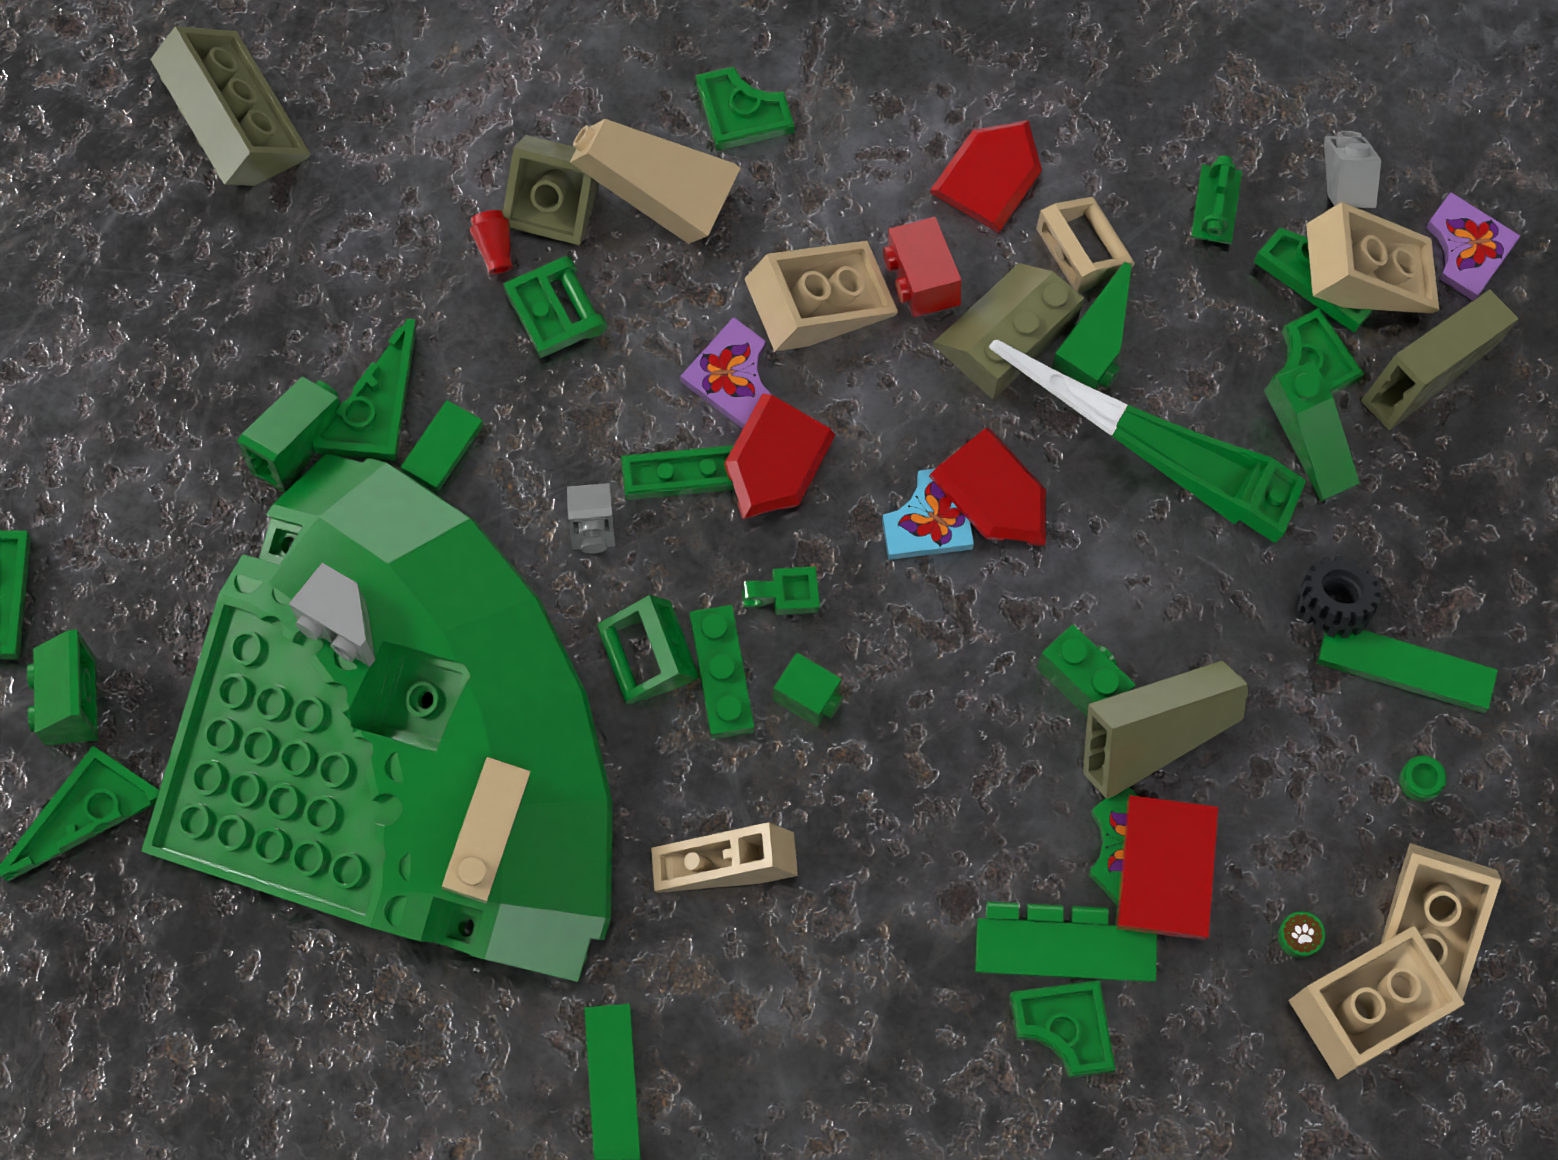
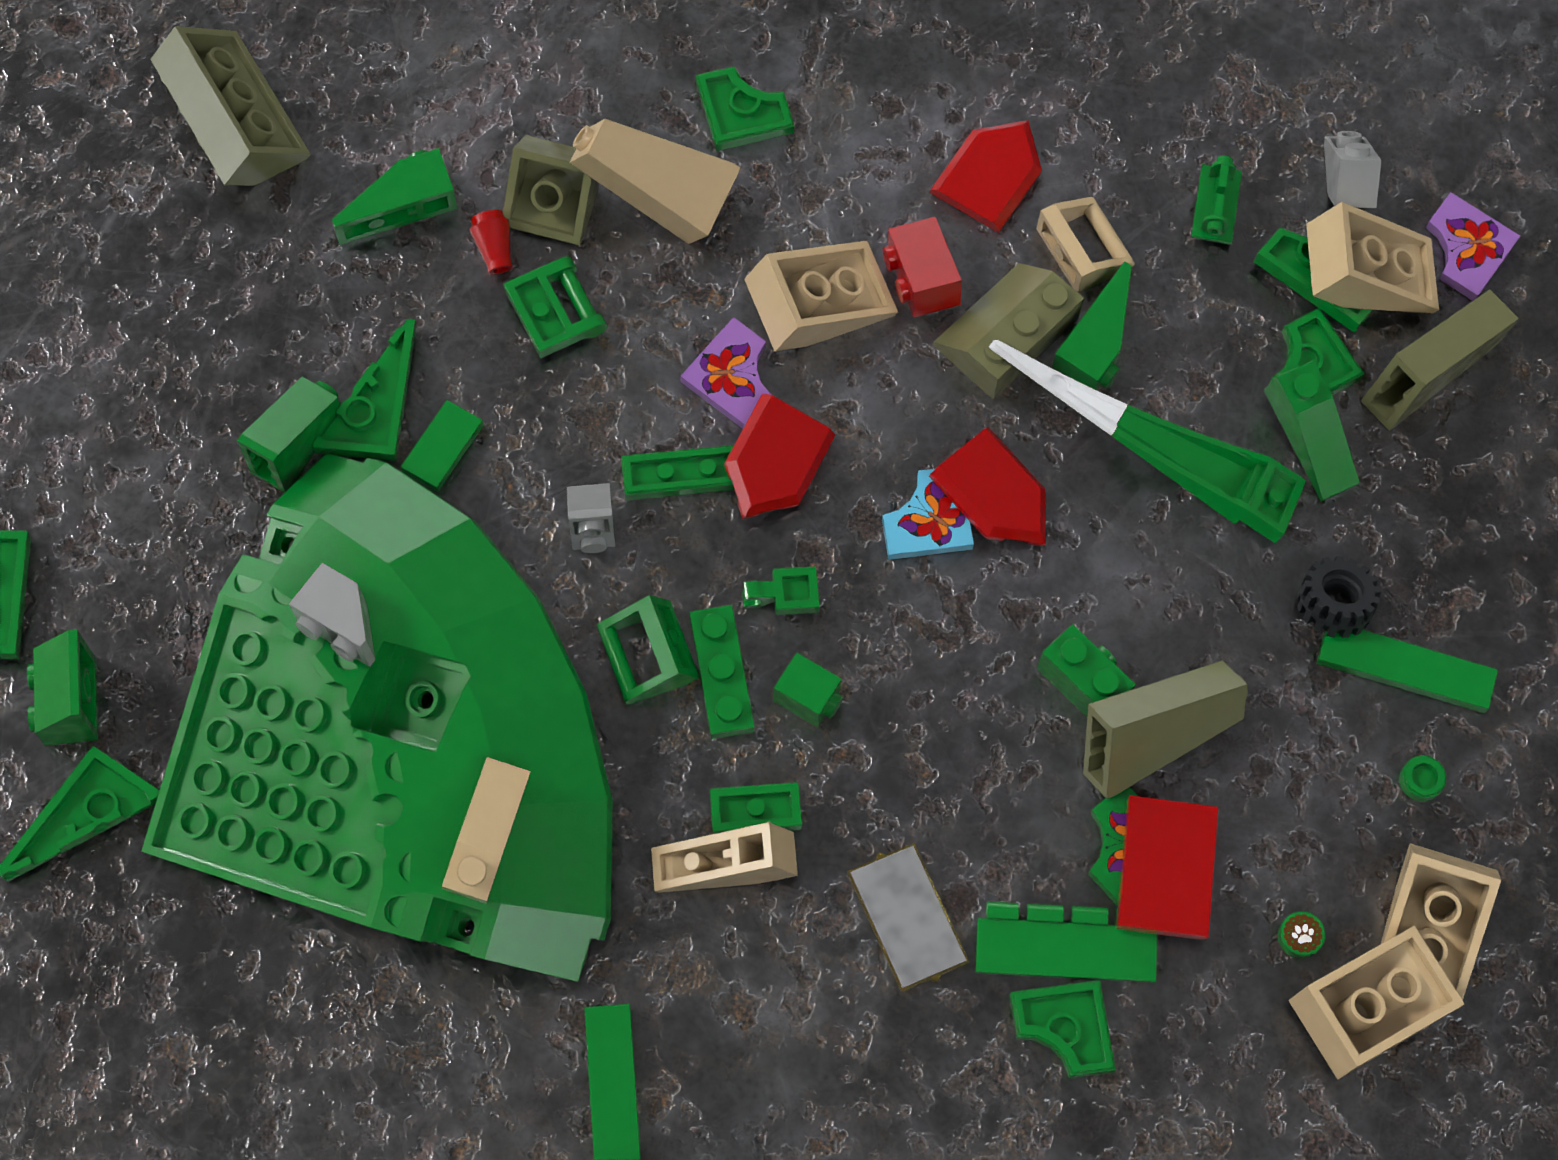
(403, 195): none -> green slope
(755, 805): none -> green plate
(907, 917): none -> flat silver piece

